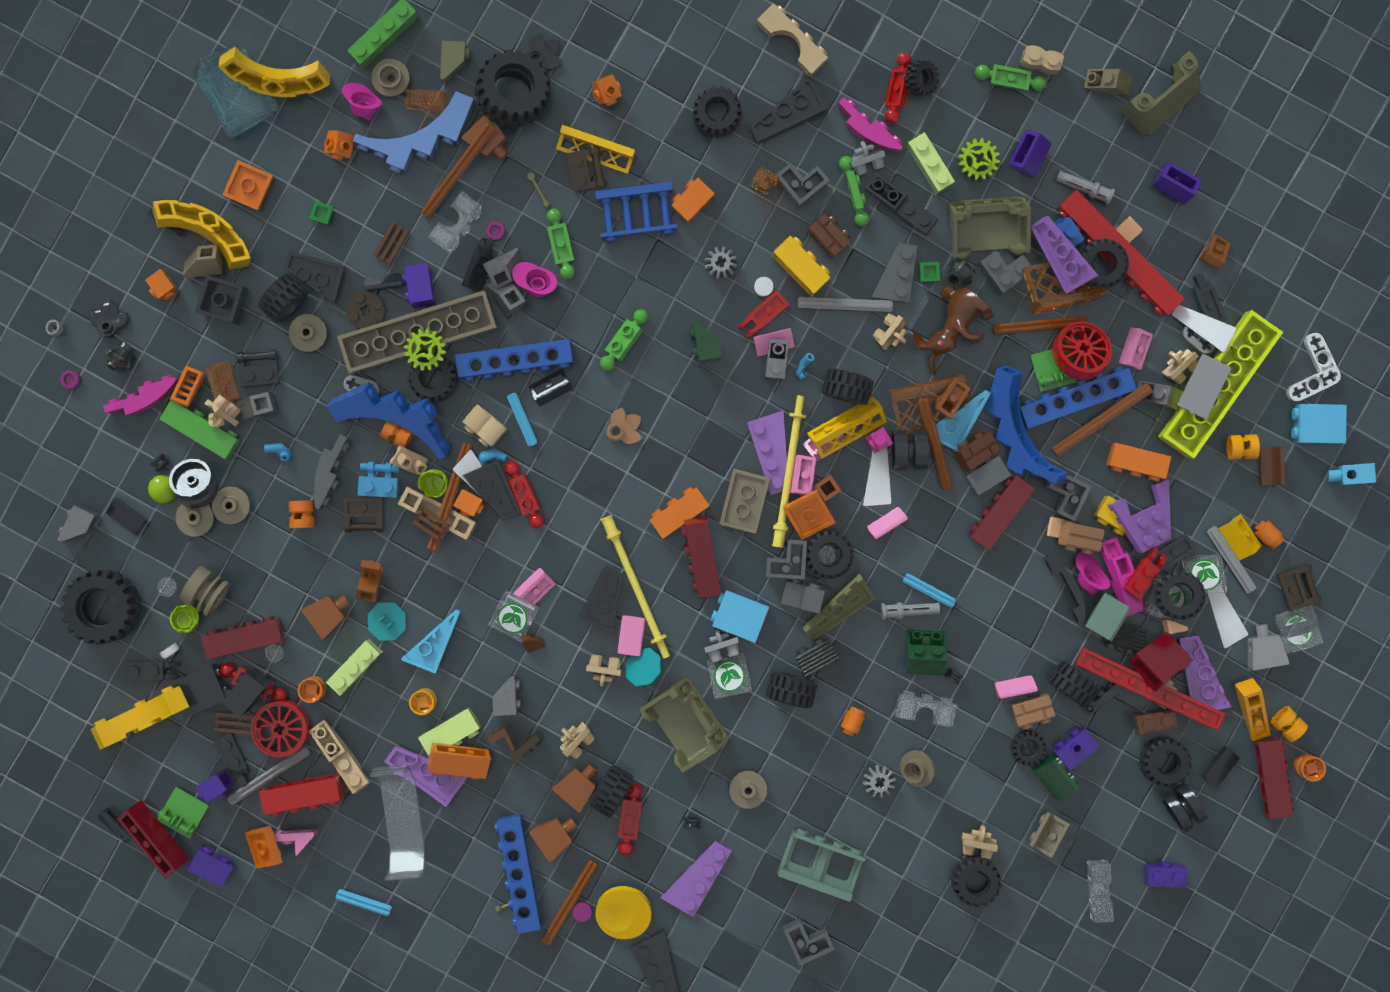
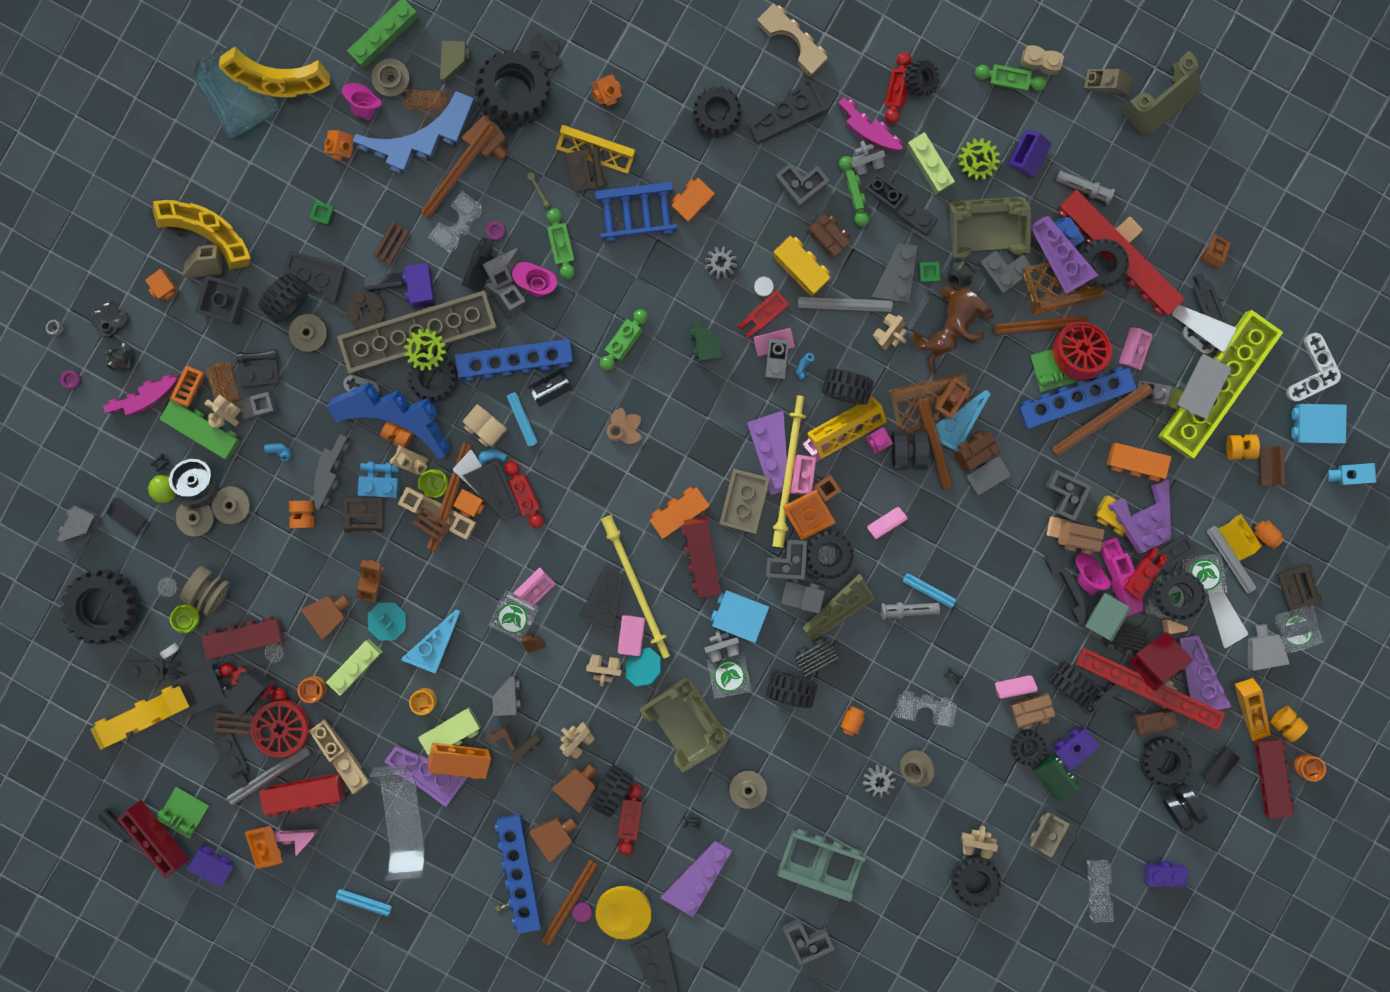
(215, 786): dark purple brick -> none
(248, 185): orange plate -> none
(763, 180): clear orange hinge -> none
(878, 481): white sticker -> none
(926, 652): dark green slope -> none
(1001, 512): dark red brick -> none
(1004, 404): blue arch -> none
(1176, 182): dark purple brick -> none
(1178, 363): tan hips -> none

